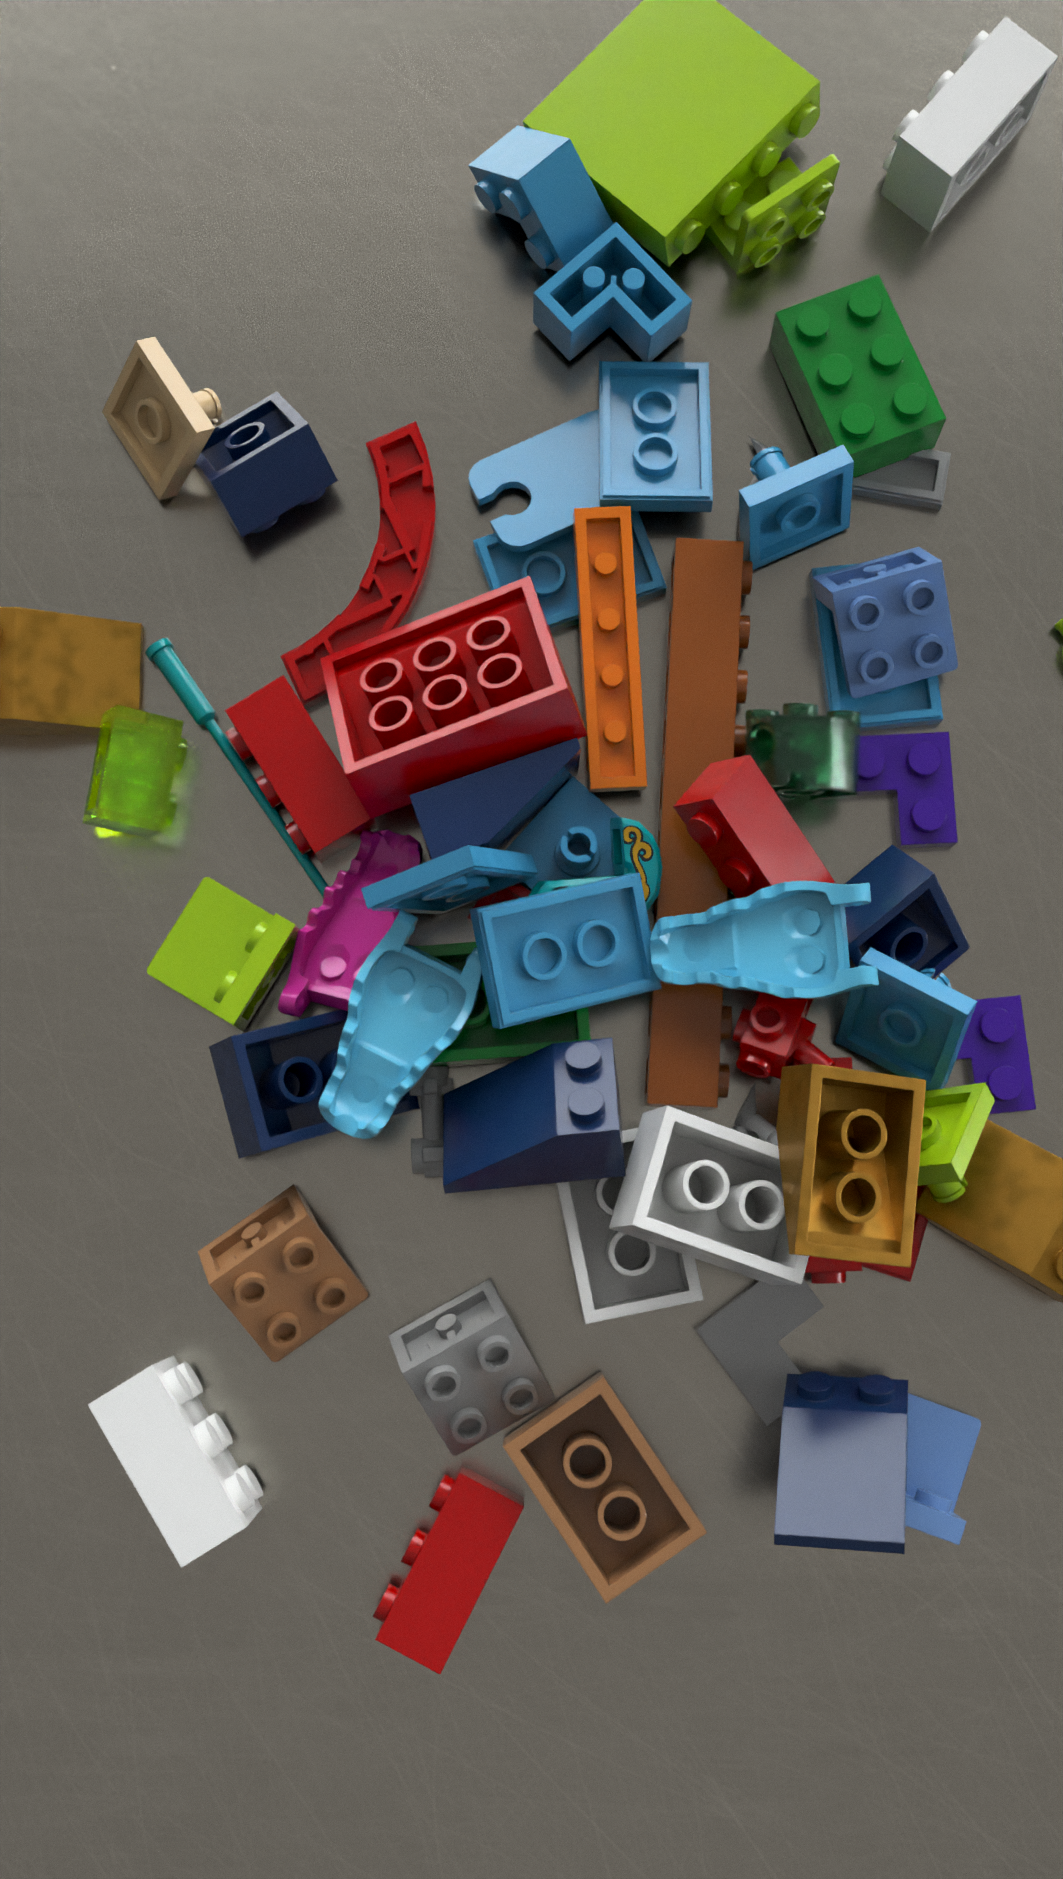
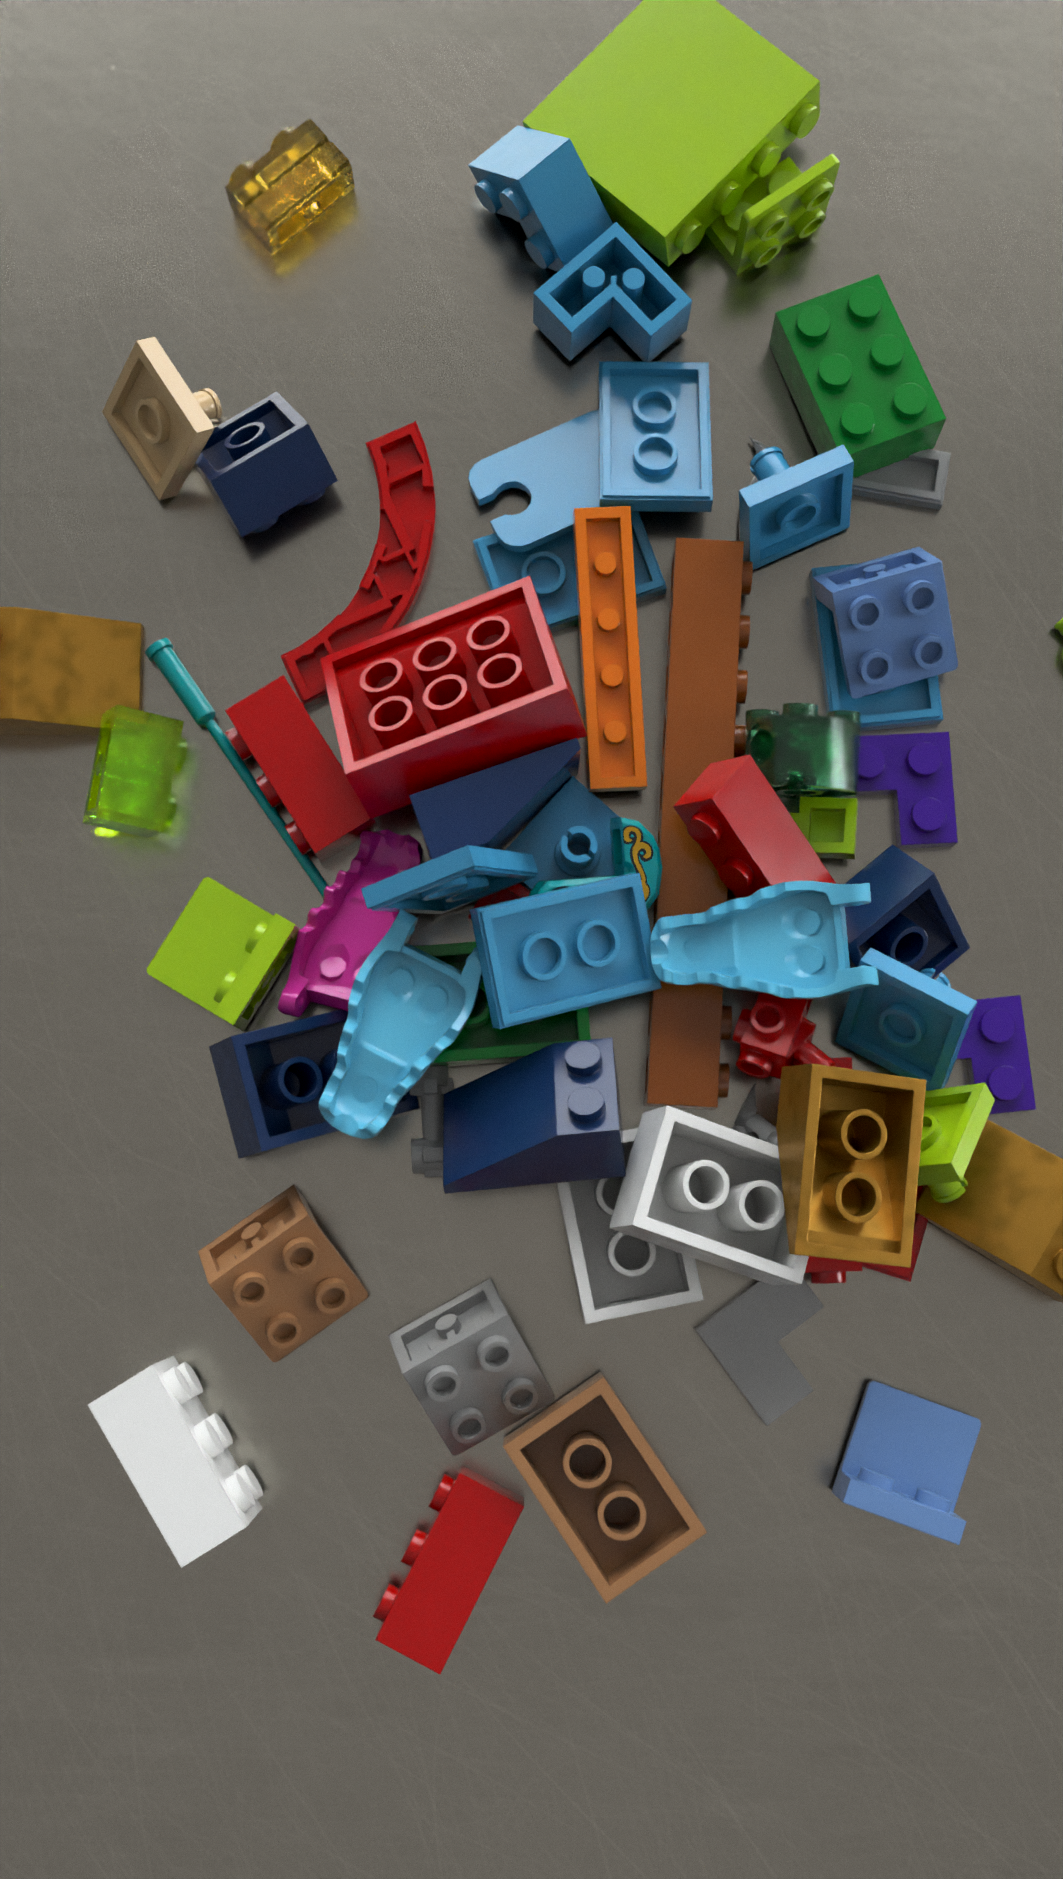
(289, 185): none -> clear yellow brick
(829, 825): none -> lime plate
(843, 1463): slope -> none
(966, 122): white brick -> none

